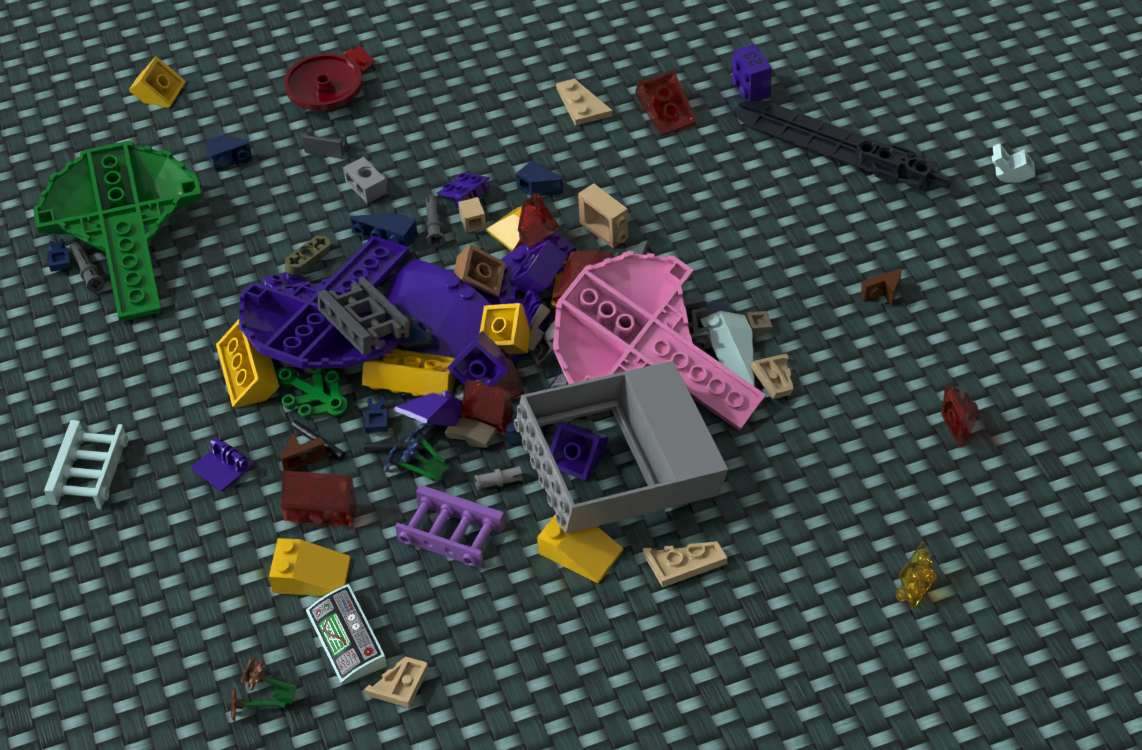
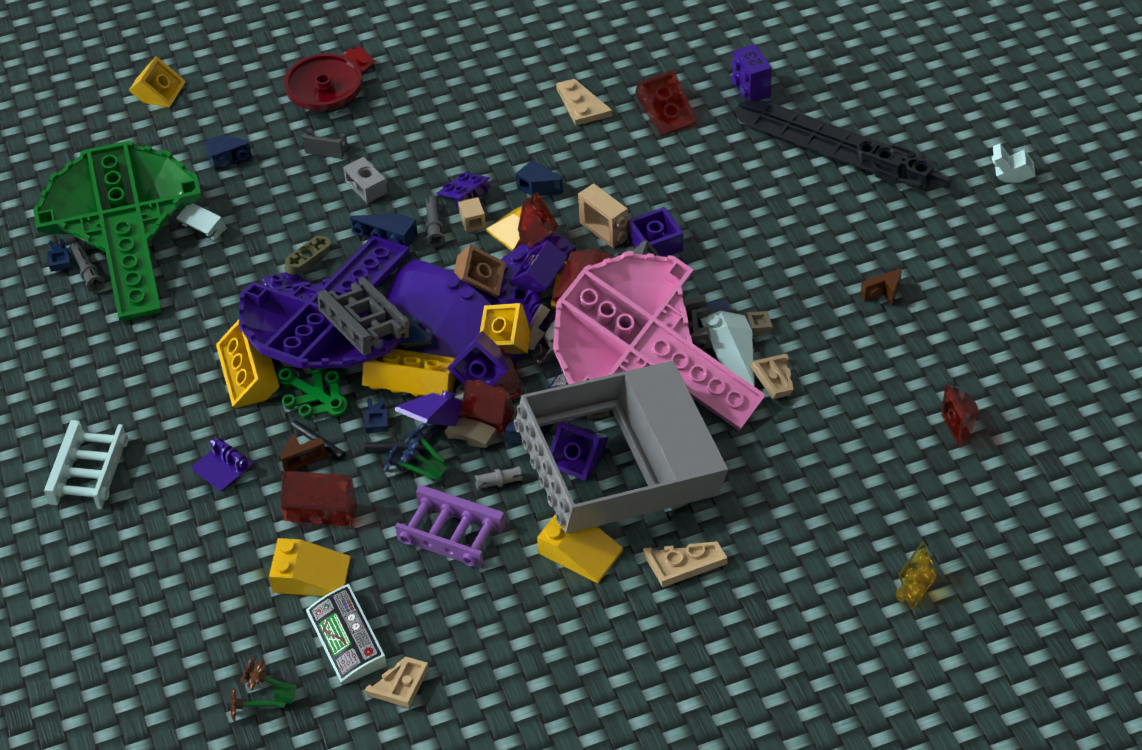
(202, 220): none -> light aqua hinge
(658, 229): none -> dark purple brick

